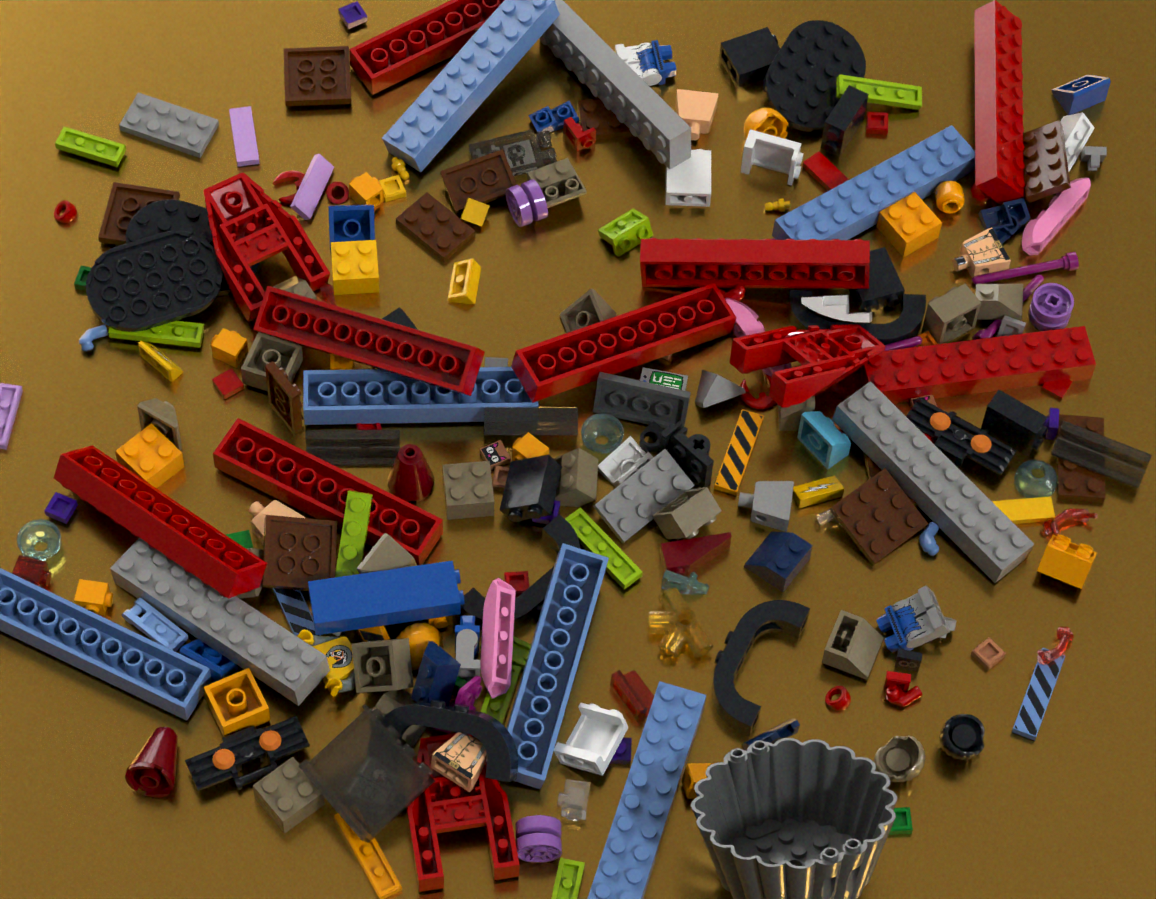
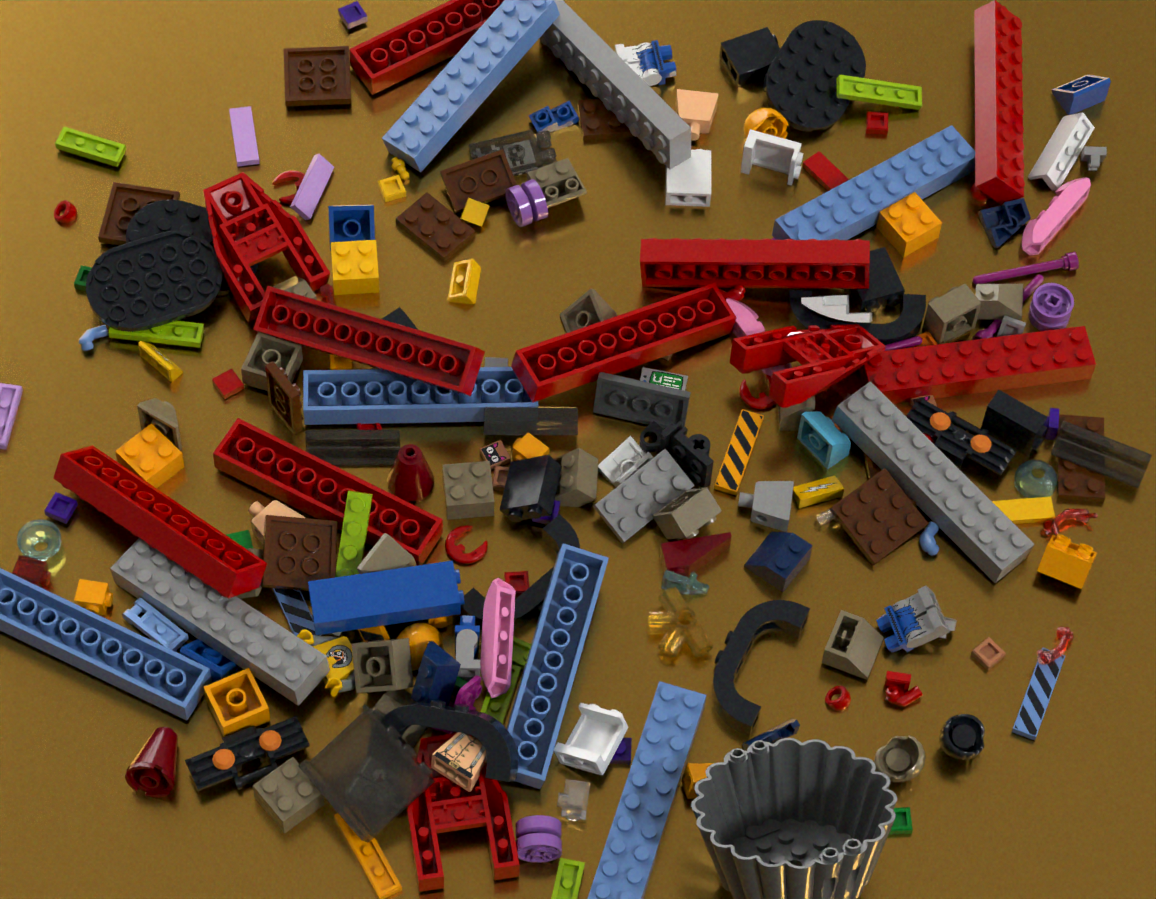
(169, 125): light grey plate -> none
(229, 347): light orange brick -> none
(340, 185): red piece -> none
(366, 190): light orange brick -> none
(457, 552): none -> red head
(576, 136): red bracket -> none
(595, 540): lime plate -> none
(602, 425): clear light blue piece -> none
(626, 231): lime bracket -> none
(632, 693): clear red panel -> none
(715, 389): light grey slope -> none
(777, 205): yellow piece -> none
(844, 121): black brick -> none
(908, 660): black tile -> none
(949, 197): light orange head -> none
(982, 254): light nougat torso -> none
(1045, 162): reddish brown plate -> none
(1057, 388): red tile -> none

